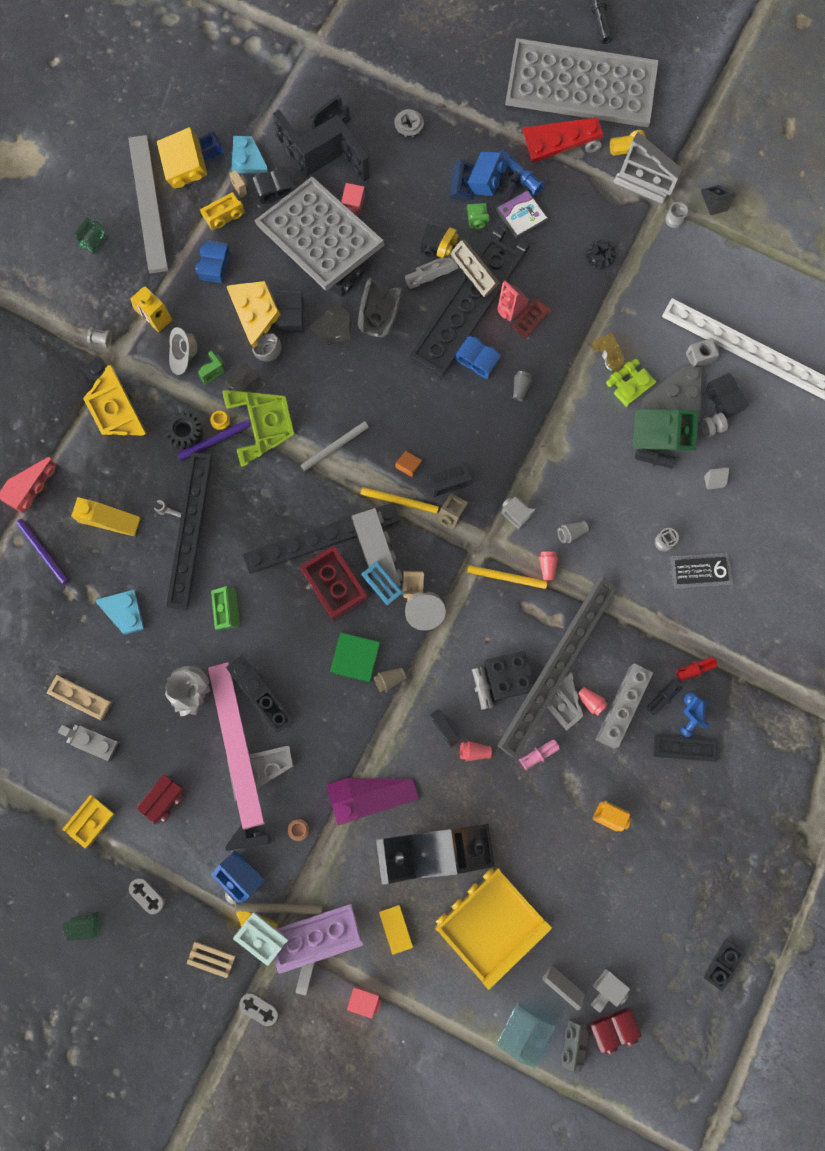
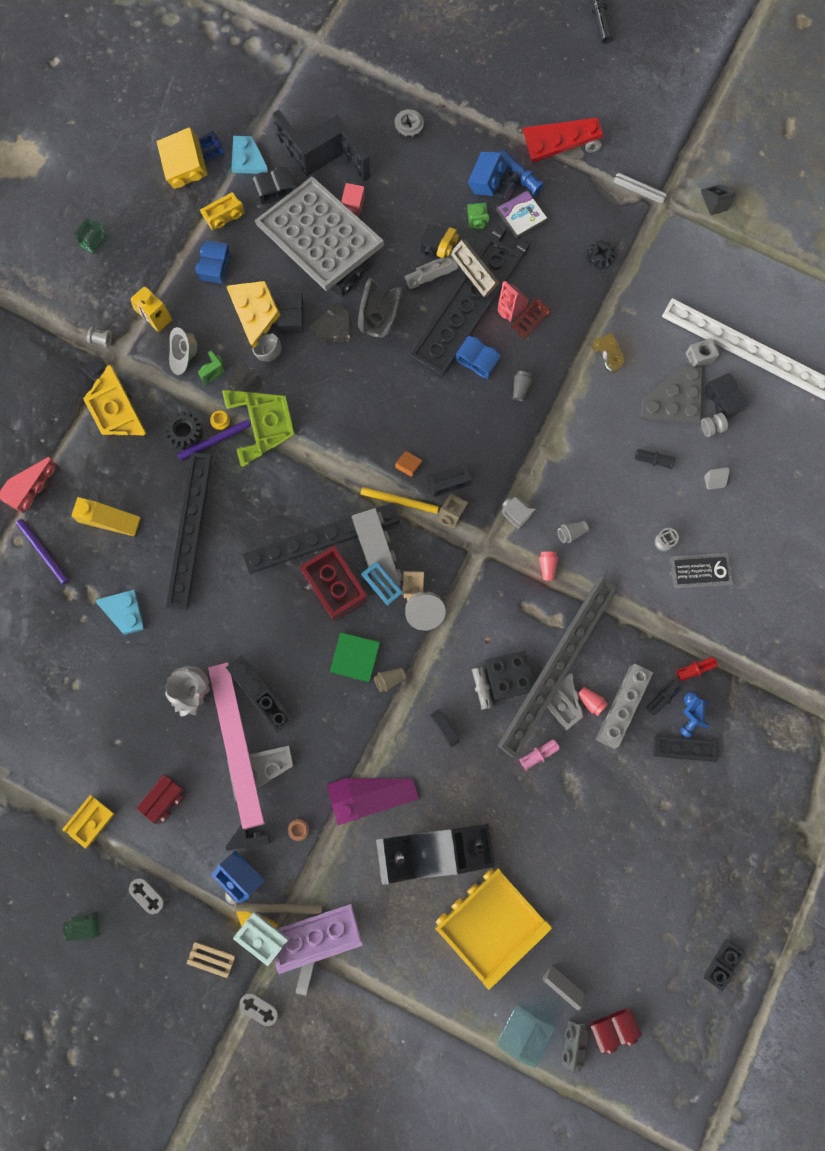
(79, 697): tan tile -> none
(90, 741): light grey hinge -> none
(148, 204): light grey tile -> none
(165, 509): light grey hand -> none
(225, 608): bright green slope -> none
(239, 183): tan plate -> none
(329, 110): black hinge -> none
(334, 446): light grey bar -> none
(364, 1001): coral brick -> none
(395, 929): yellow tile -> none
(459, 184): dark blue slope -> none
(474, 751): coral cone -> none
(507, 576): yellow bar -> none
(582, 82): light grey plate -> none
(610, 990): light grey brick -> none
(612, 816): light orange brick -> none
(621, 145): yellow piece -> none
(635, 387): lime plate -> none
(650, 166): light grey wedge -> none
(665, 429): dark green slope -> none
(676, 214): light grey wheel -> none

